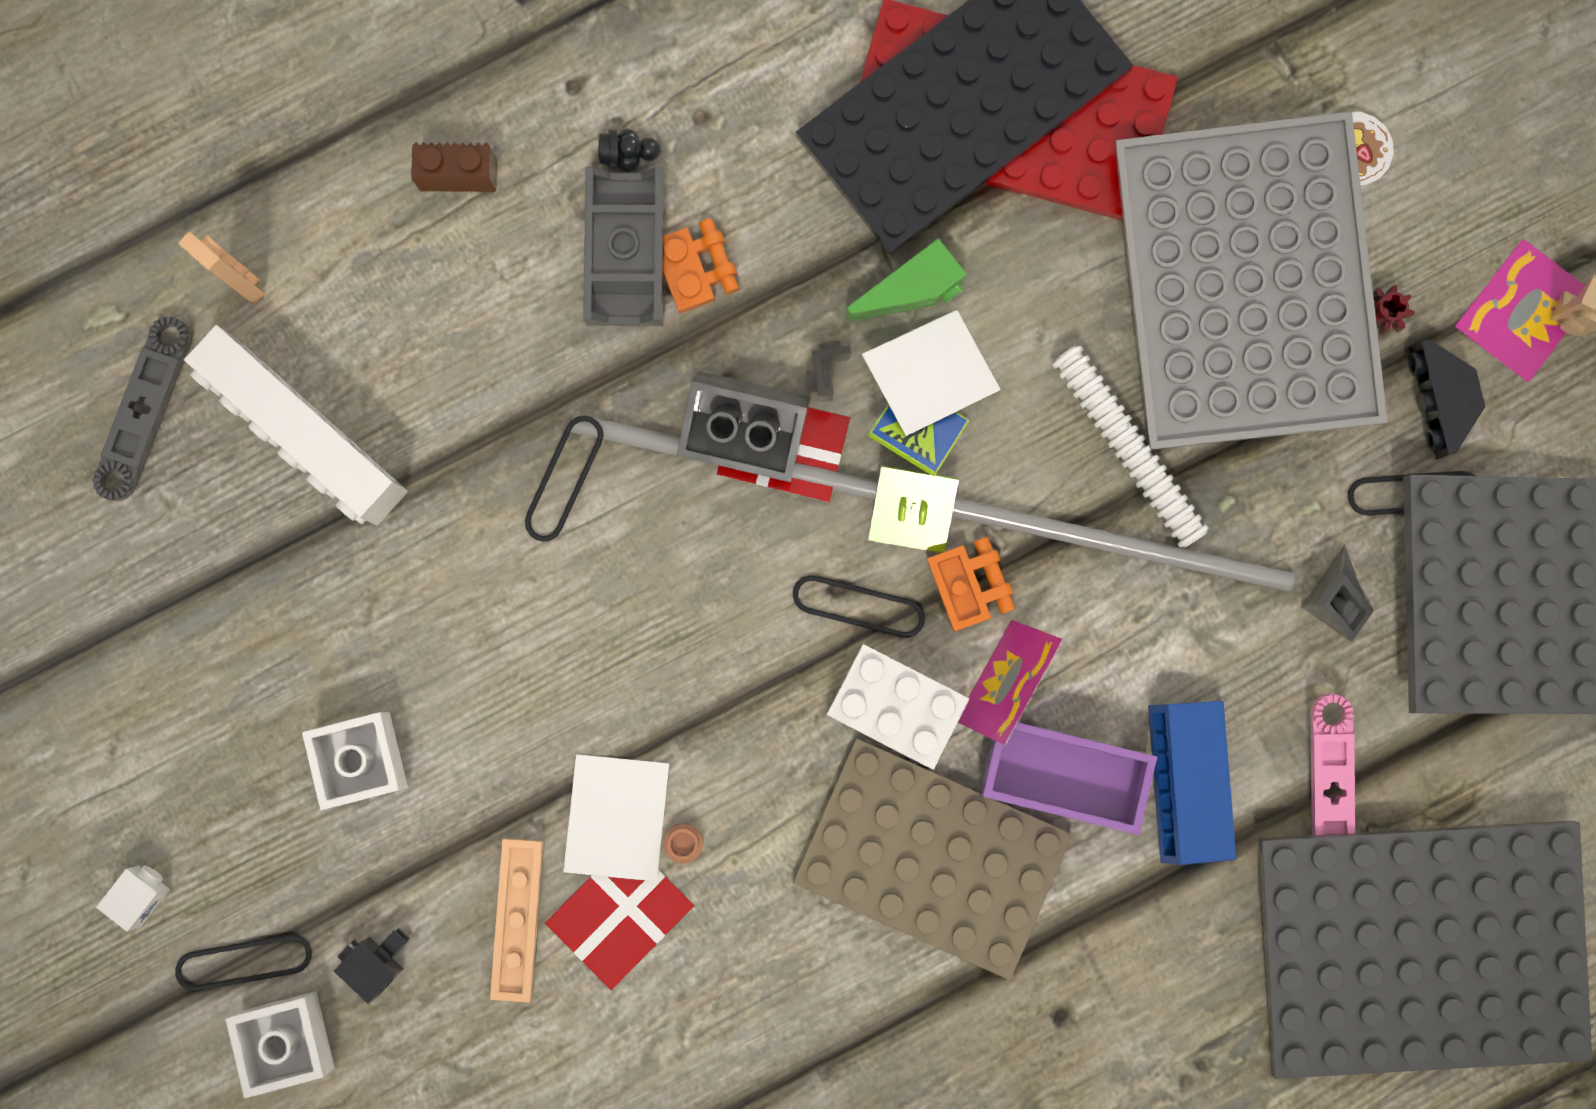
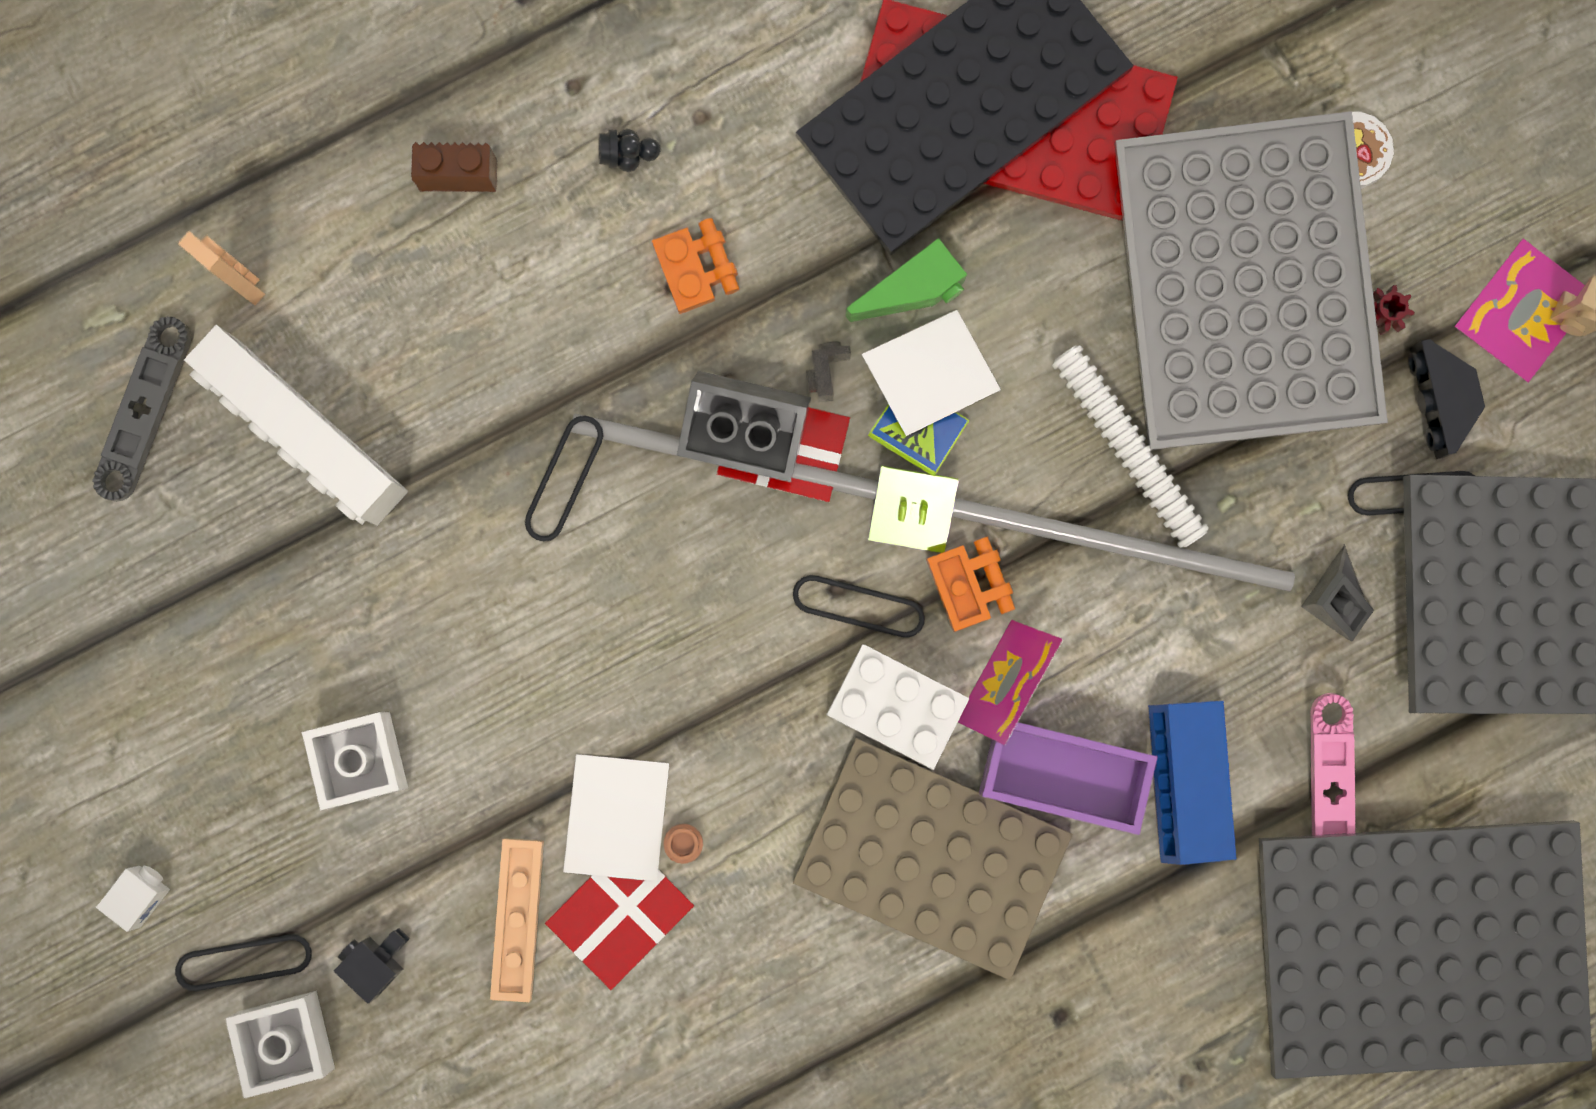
(623, 248): dark grey piece -> none

